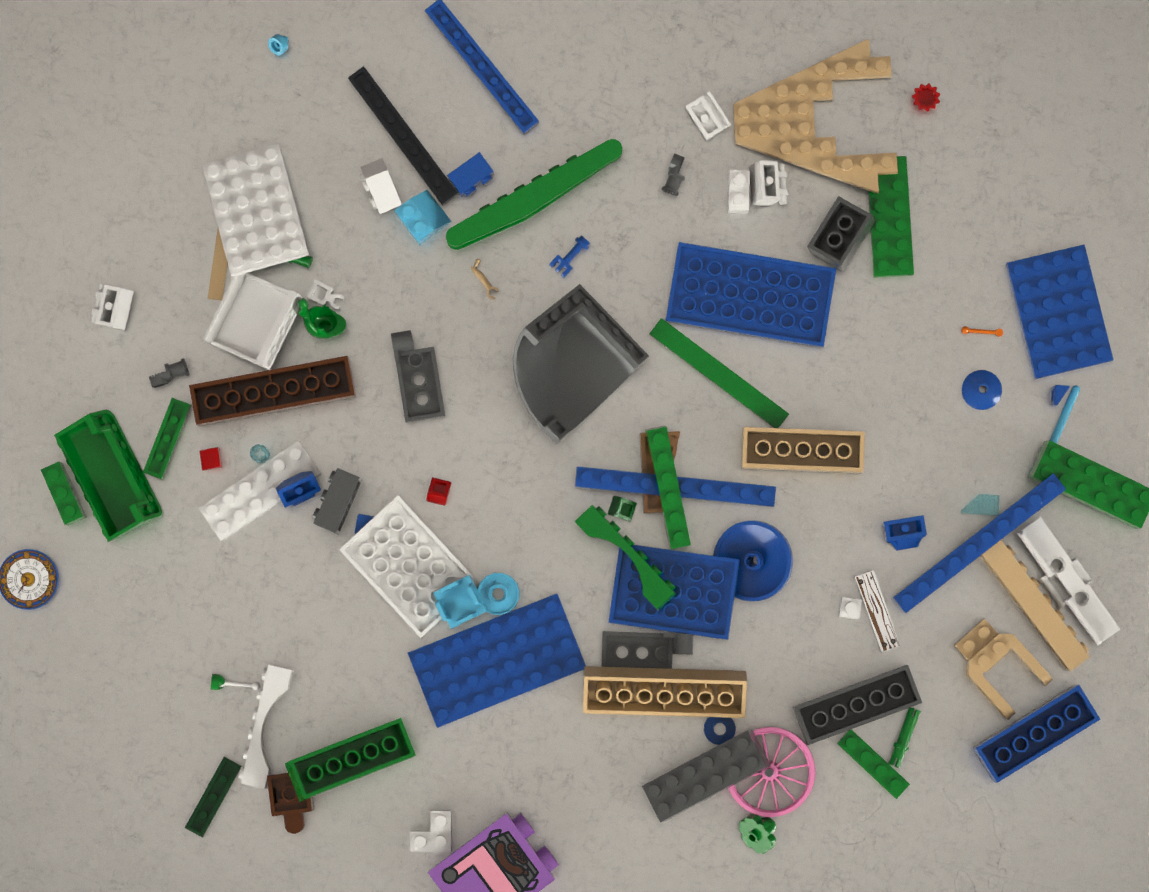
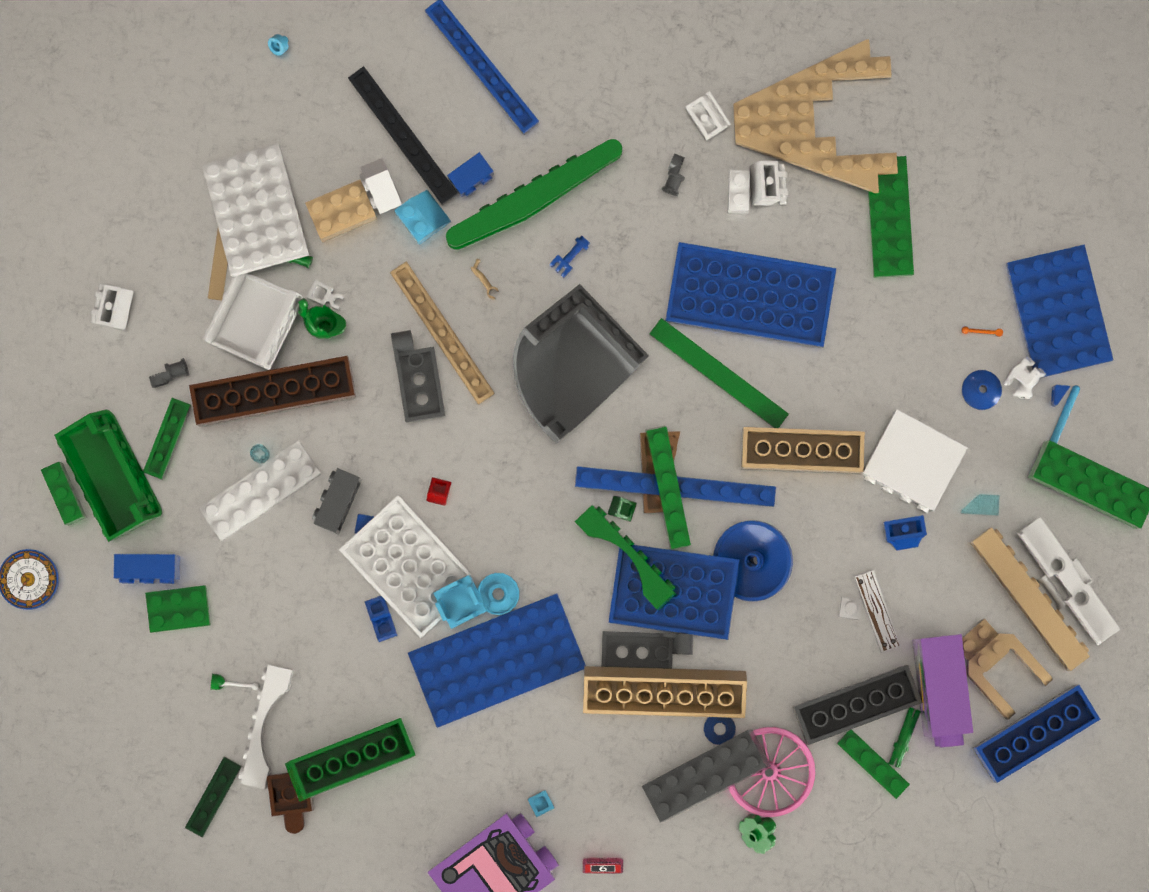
(146, 568): none -> blue brick
(178, 609): none -> green plate
(210, 458): red slope -> none
(298, 488): blue slope -> none
(341, 211): none -> tan brick
(381, 618): none -> blue slope
(438, 837): white brick -> none
(442, 333): none -> tan tile
(540, 803): none -> medium azure plate
(602, 865): none -> slope
(841, 233): dark grey brick -> none
(914, 461): none -> white panel
(926, 97): red piece -> none
(943, 689): none -> medium lavender brick
(979, 543): blue plate -> none
(1028, 378): none -> white animal

